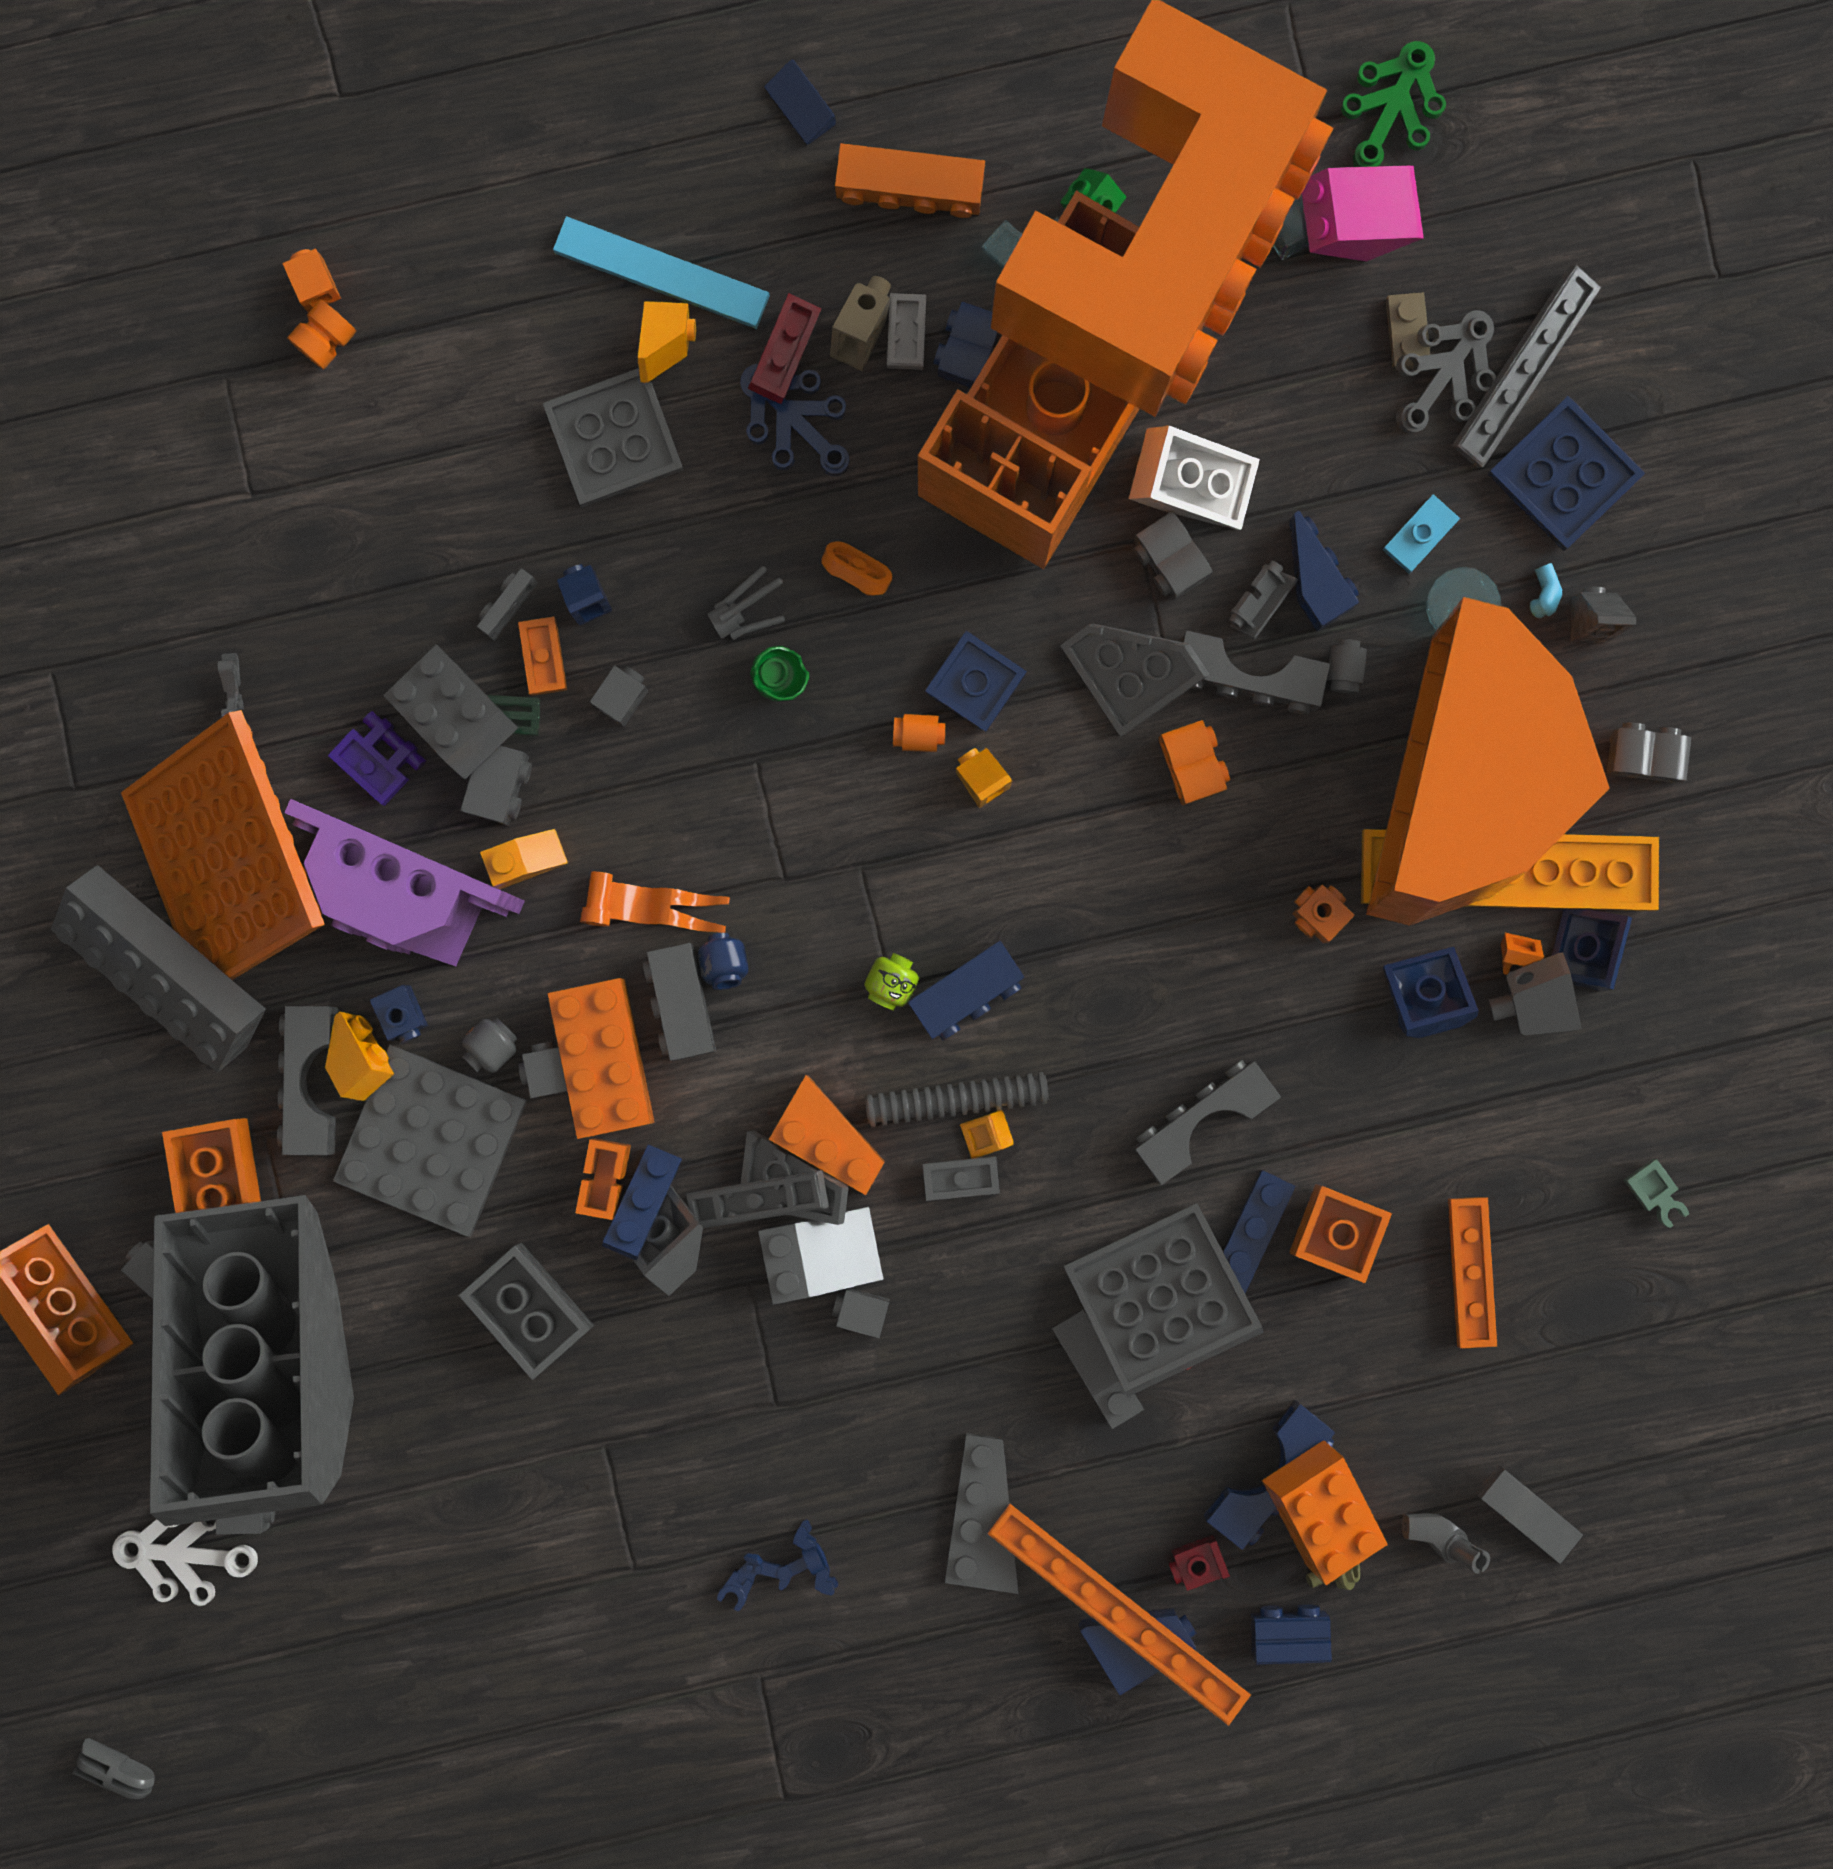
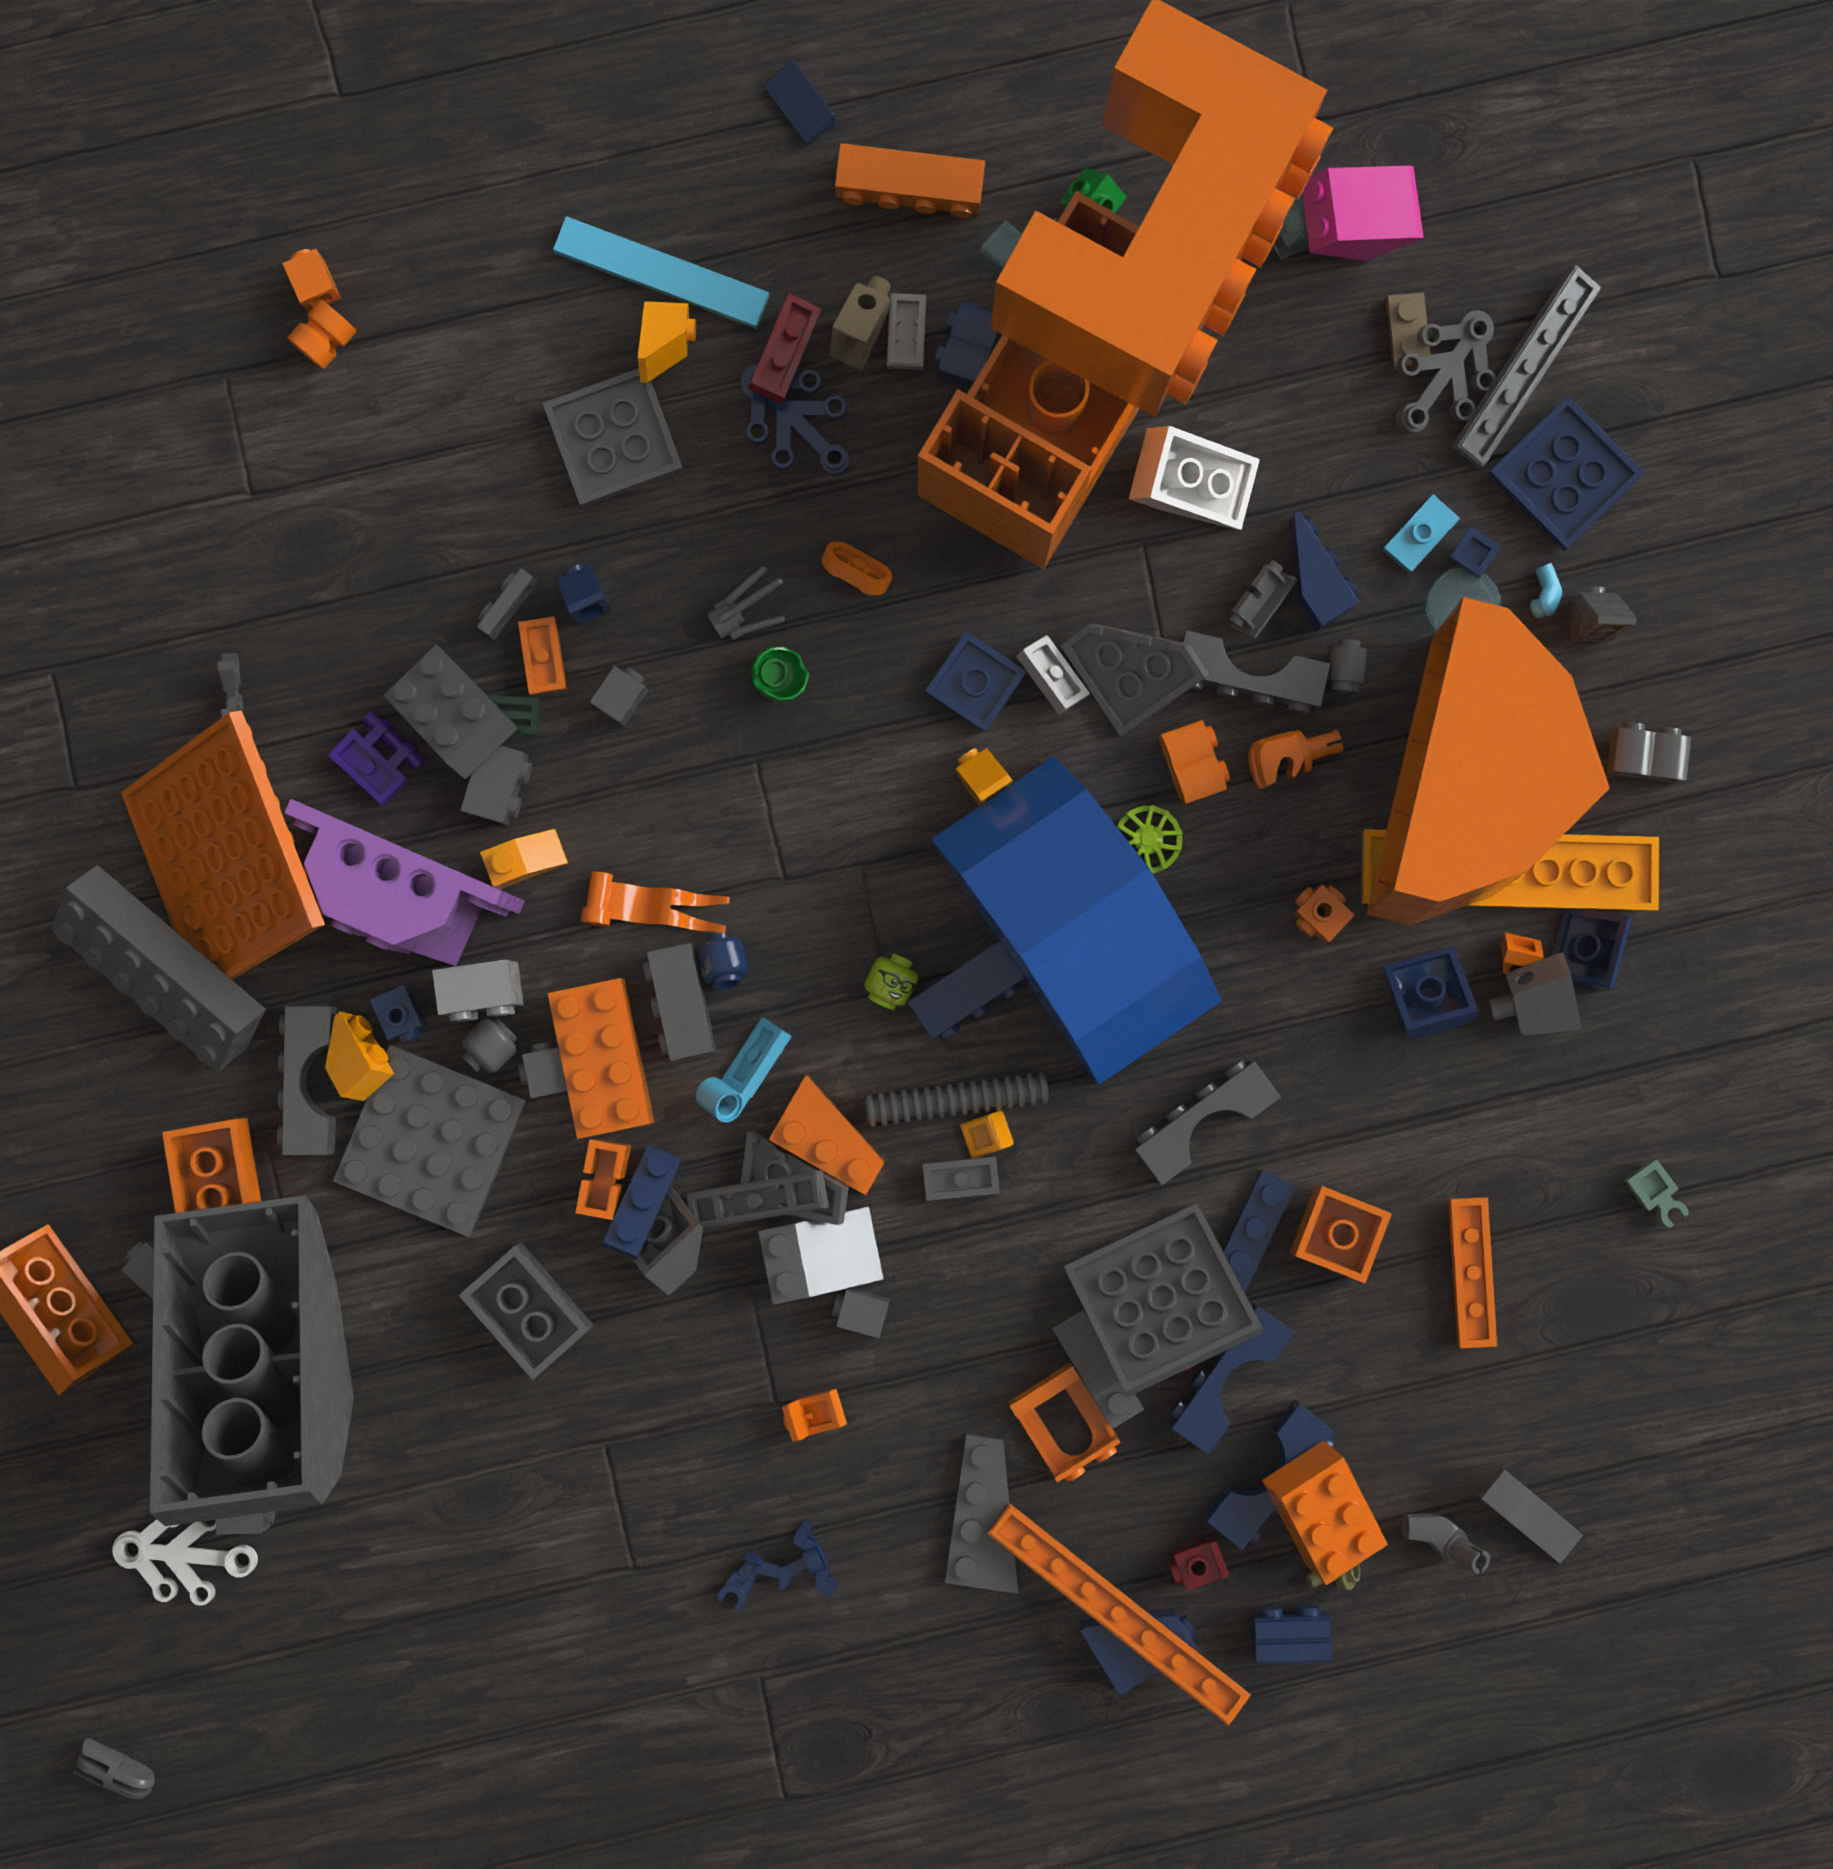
(478, 988): none -> light grey brick
(729, 1095): none -> medium azure plate
(813, 1414): none -> orange bracket
(918, 733): orange brick -> none
(1053, 674): none -> light grey plate
(1060, 1463): none -> orange panel
(1079, 918): none -> blue brick
(1149, 838): none -> lime wheel
(1172, 556): dark grey brick -> none
(1201, 1414): none -> dark blue arch
(1298, 750): none -> orange piece
(1396, 100): green plant -> none
(1474, 552): none -> dark blue tile

